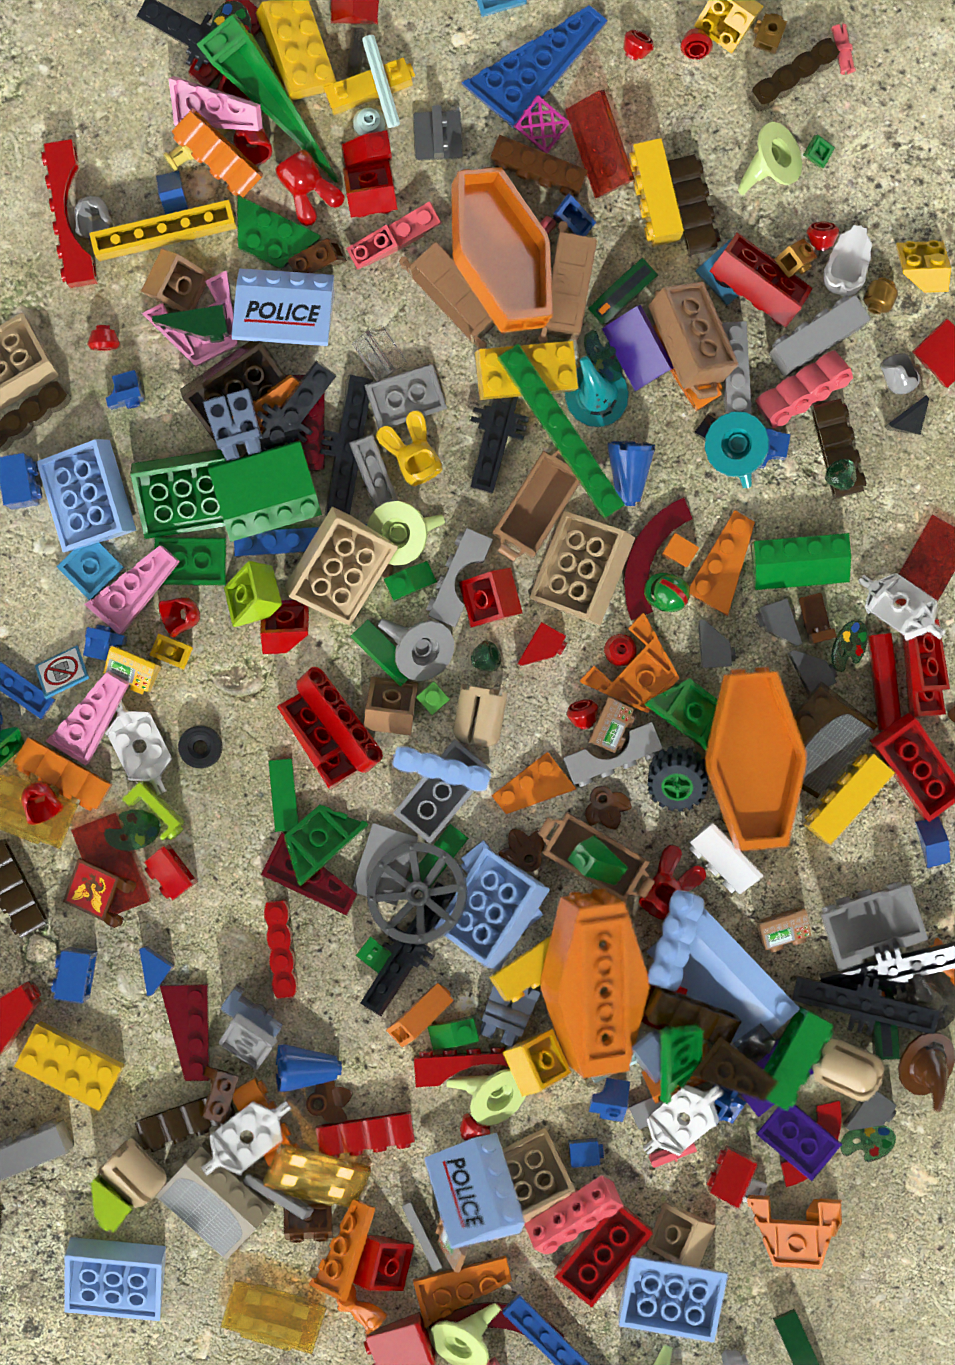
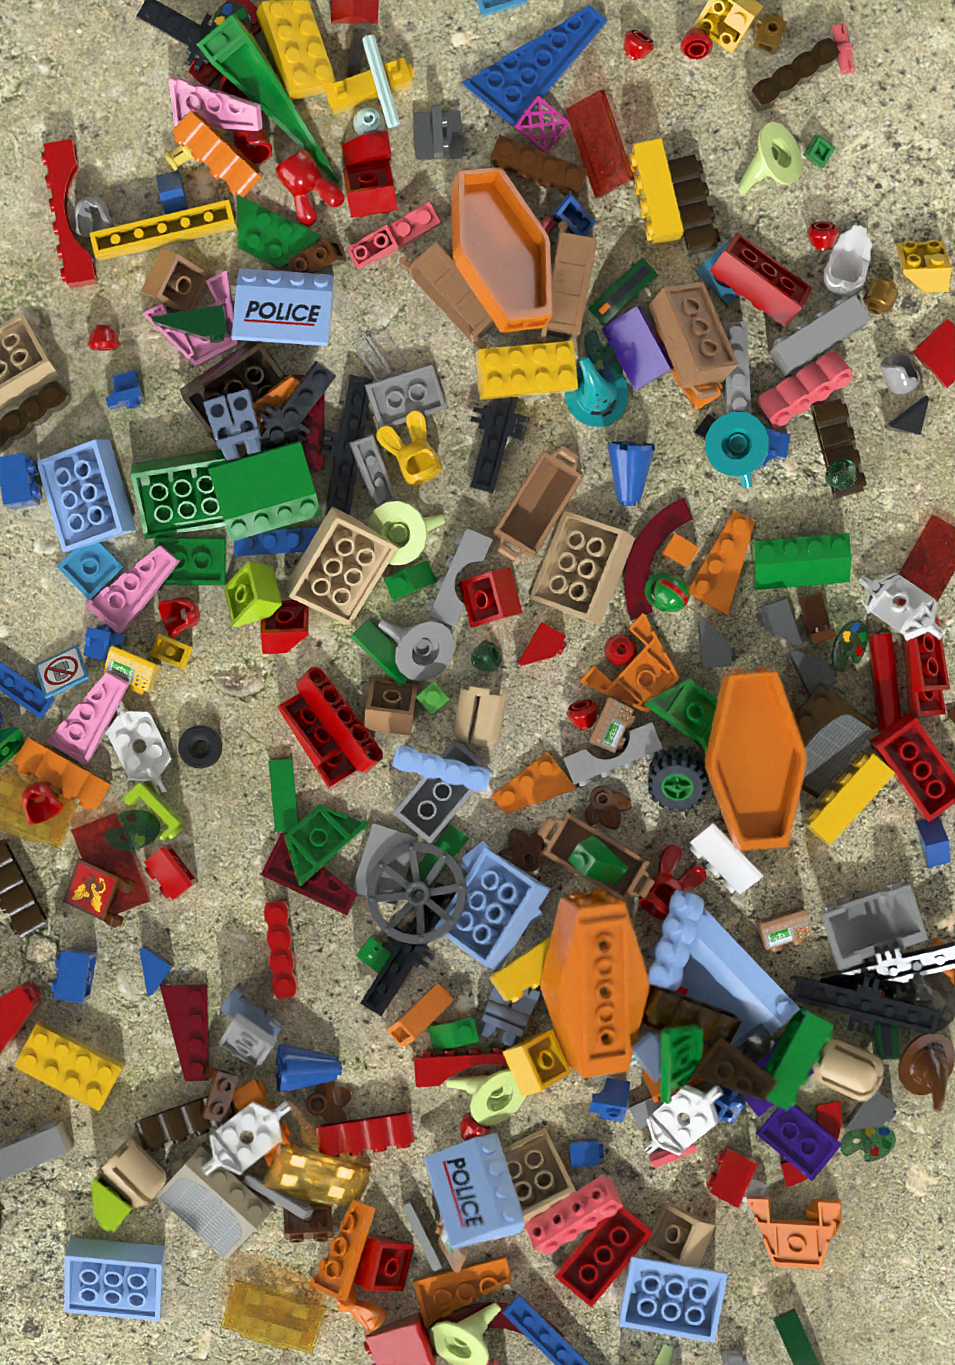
(561, 431): green plate -> none
(796, 258): pearl gold brick -> none

